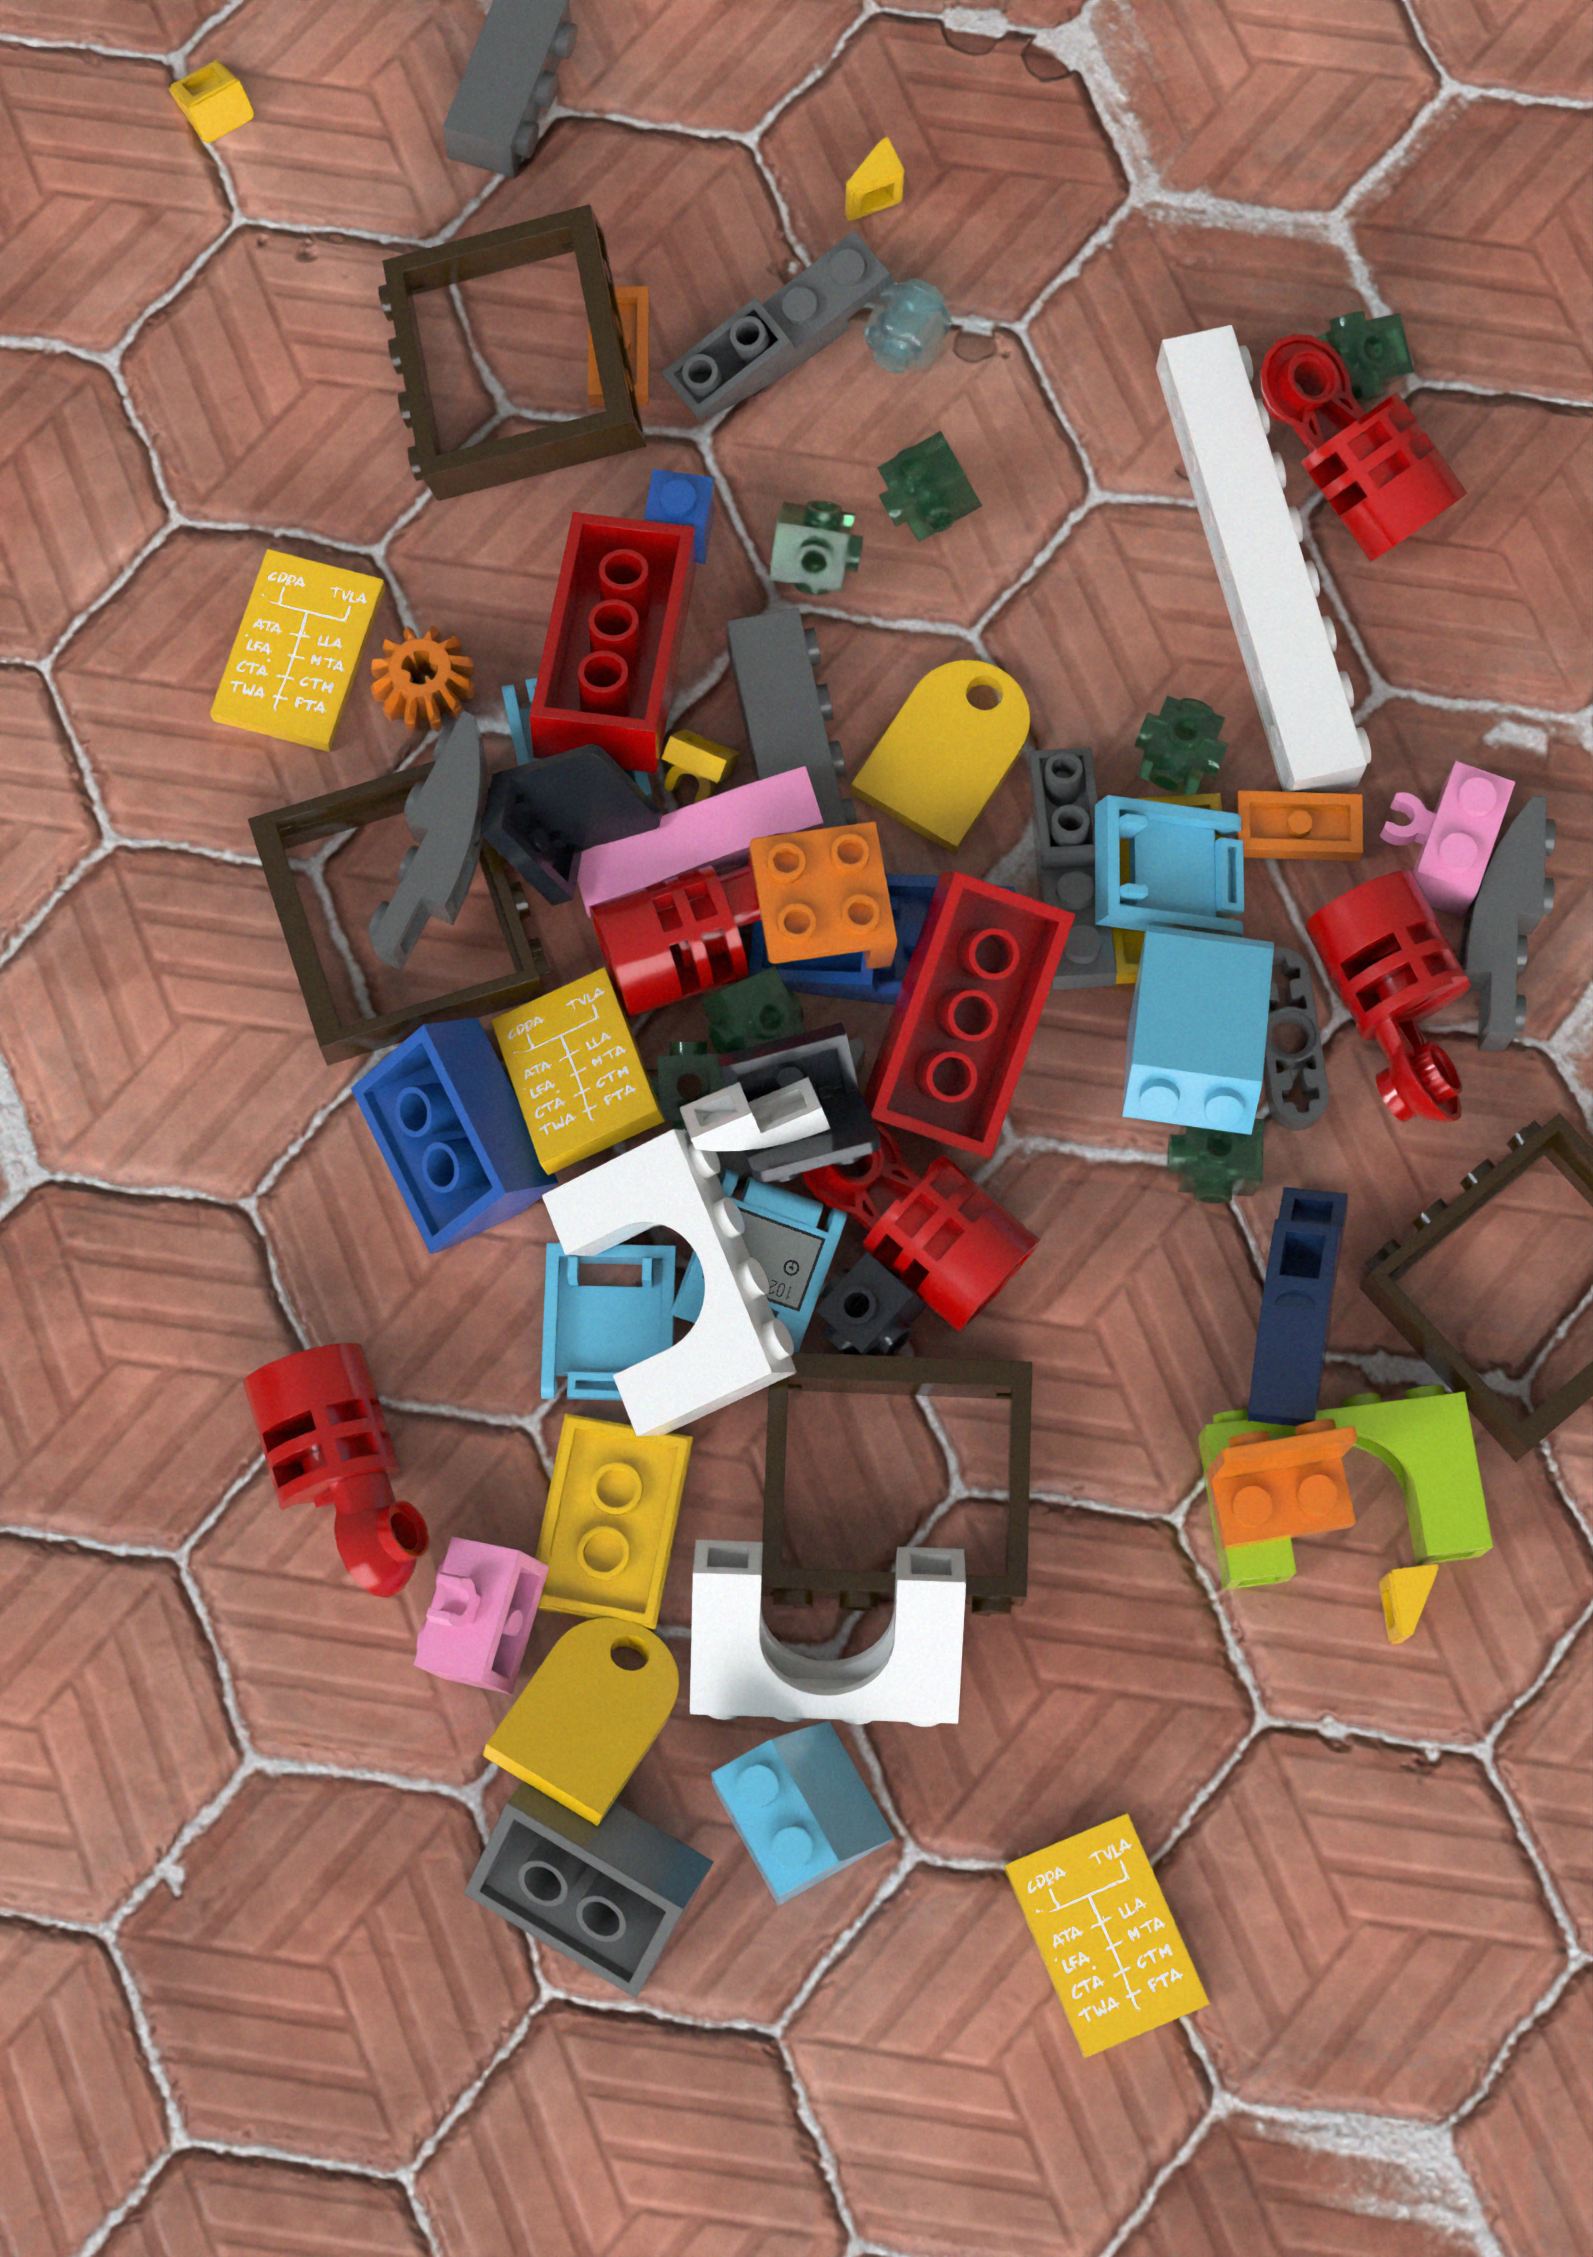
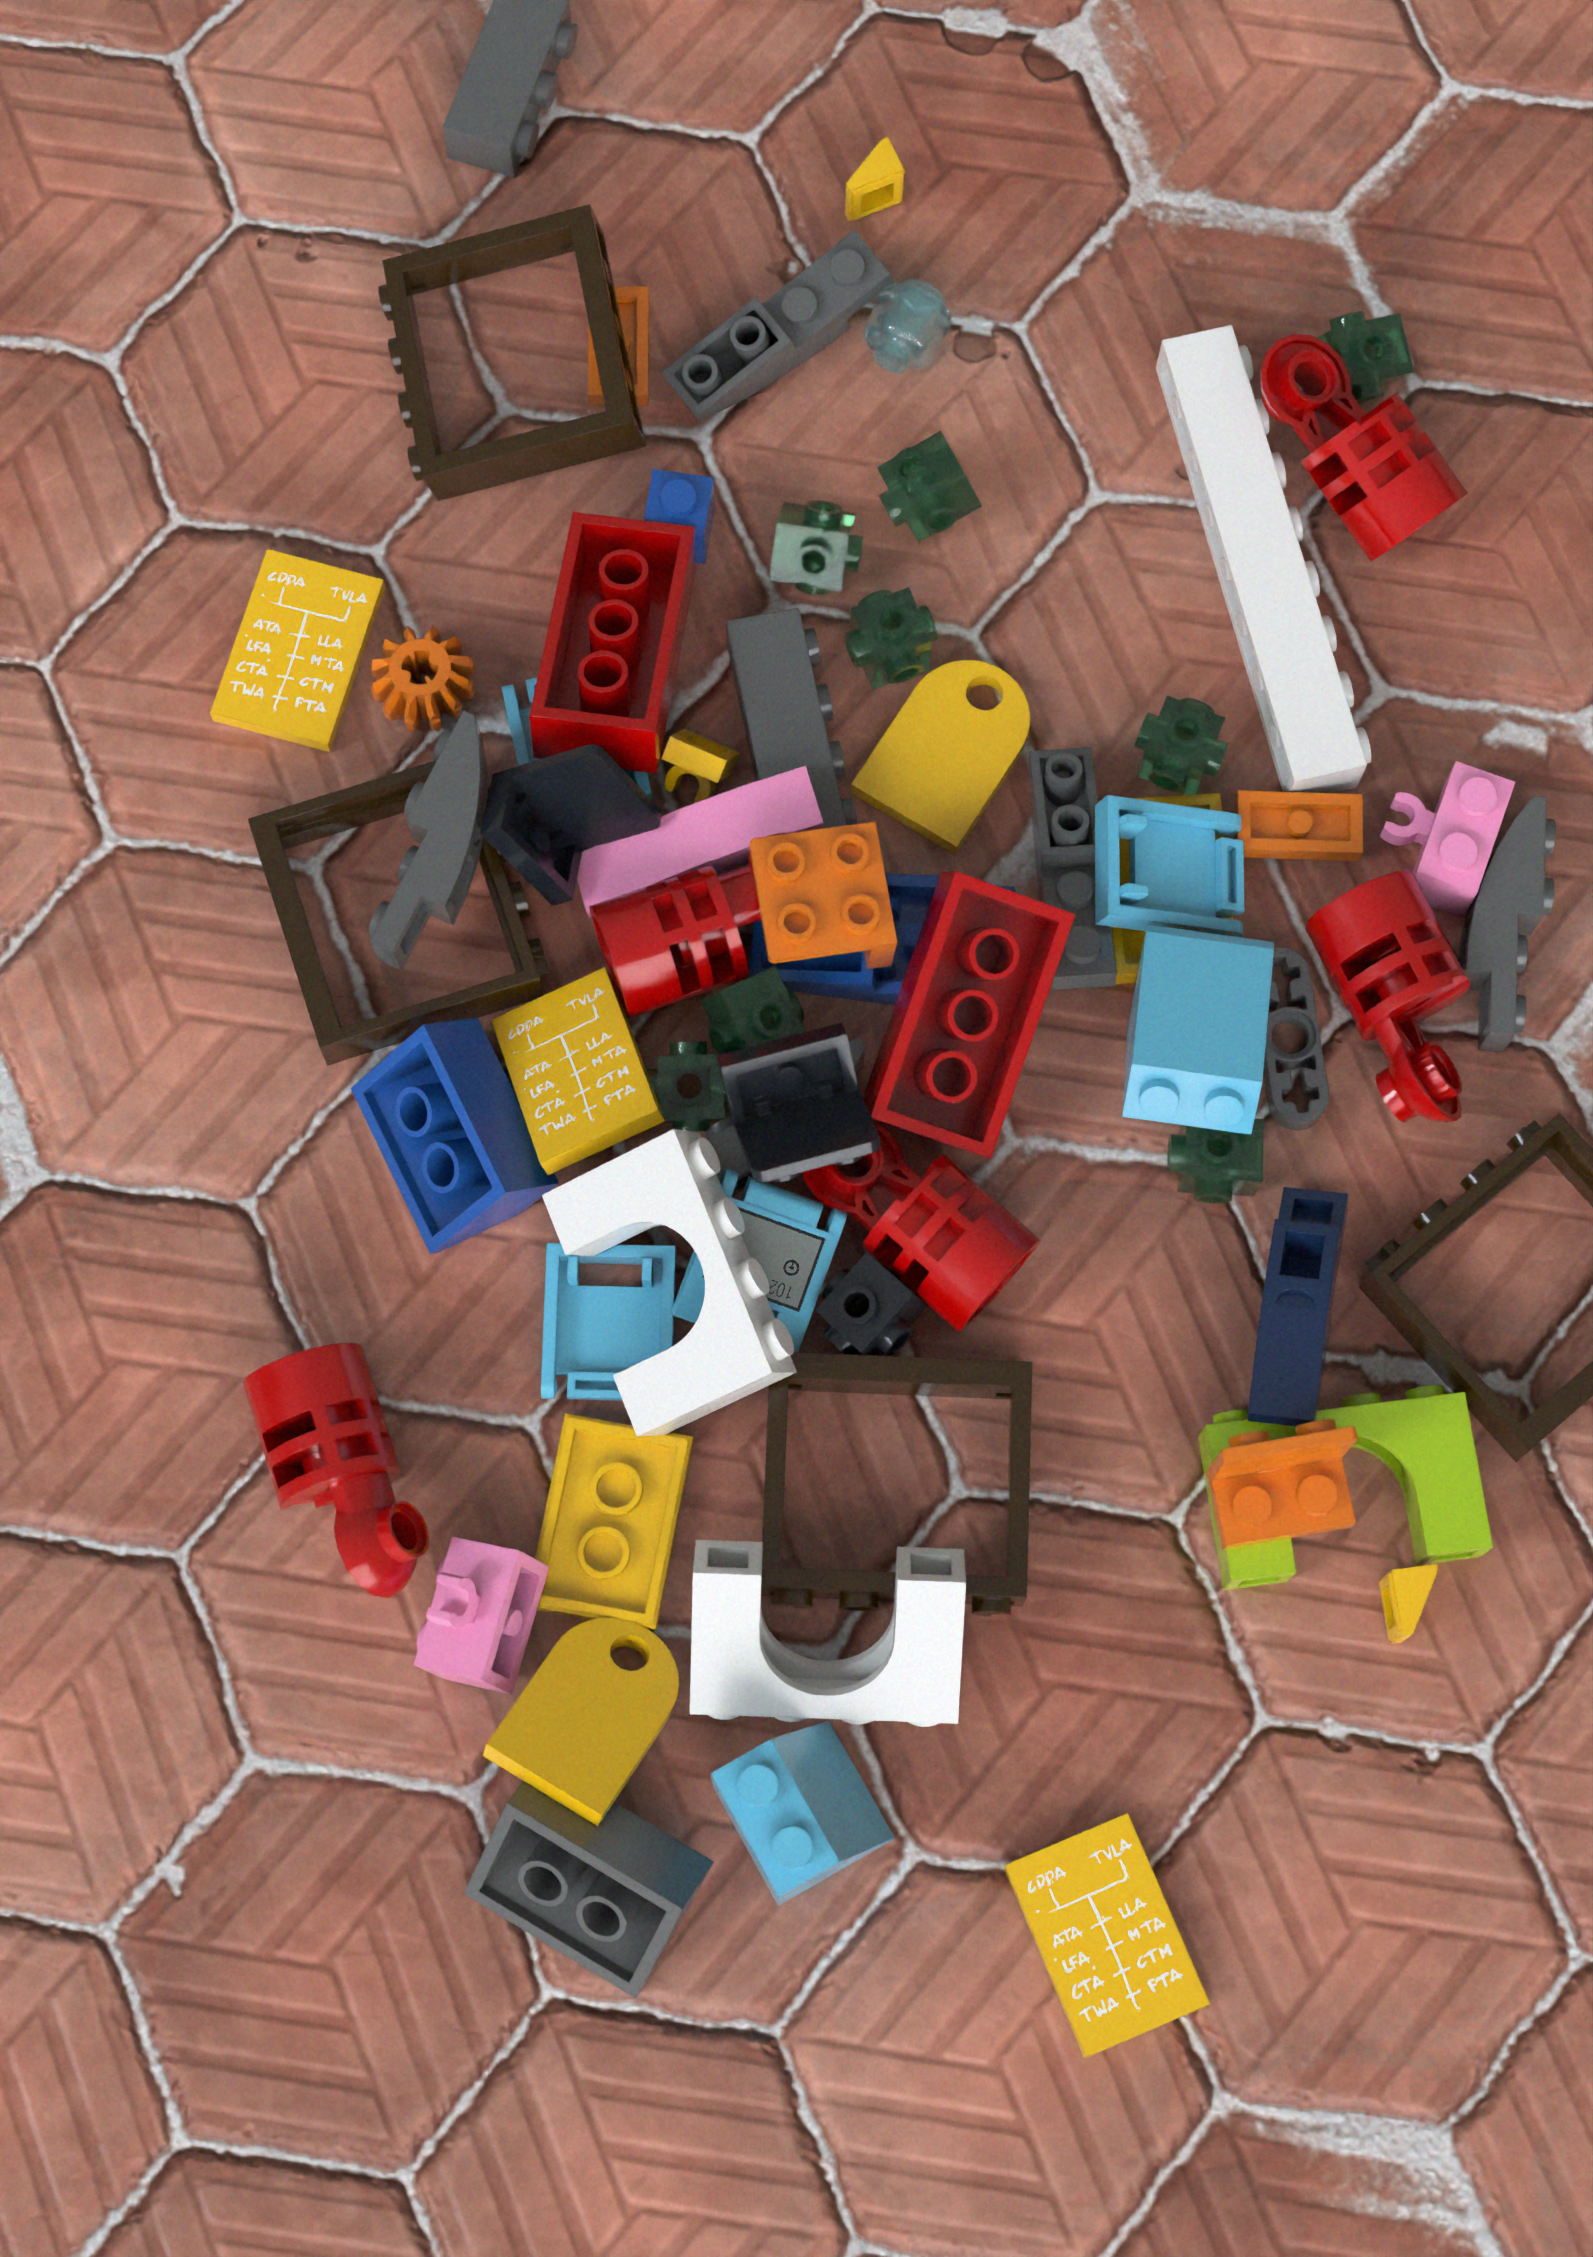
(212, 101): yellow slope -> none
(733, 1124): white slope -> none
(890, 637): none -> clear green brick

